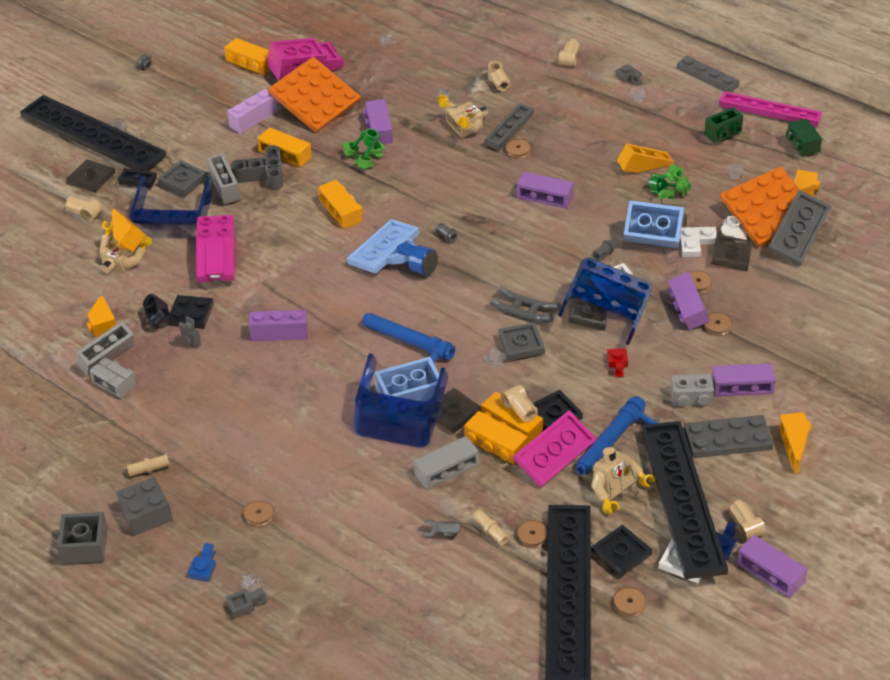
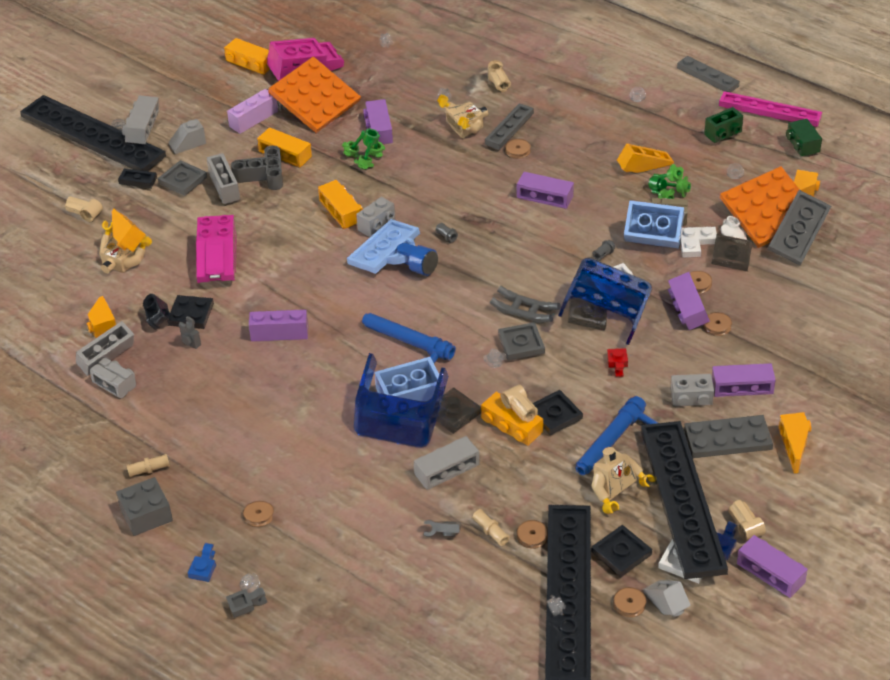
(82, 537): dark grey brick -> none
(91, 175): clear smoke plate -> none
(141, 119): none -> light grey brick
(144, 61): dark grey plate -> none
(168, 217): clear blue windscreen -> none
(187, 137): none -> light grey slope
(375, 216): none -> light grey brick
(495, 436): light orange brick -> none
(554, 448): dark pink plate -> none
(555, 605): none -> clear plate
(569, 55): tan piece -> none
(628, 73): dark grey plate -> none
(668, 597): none -> light grey slope

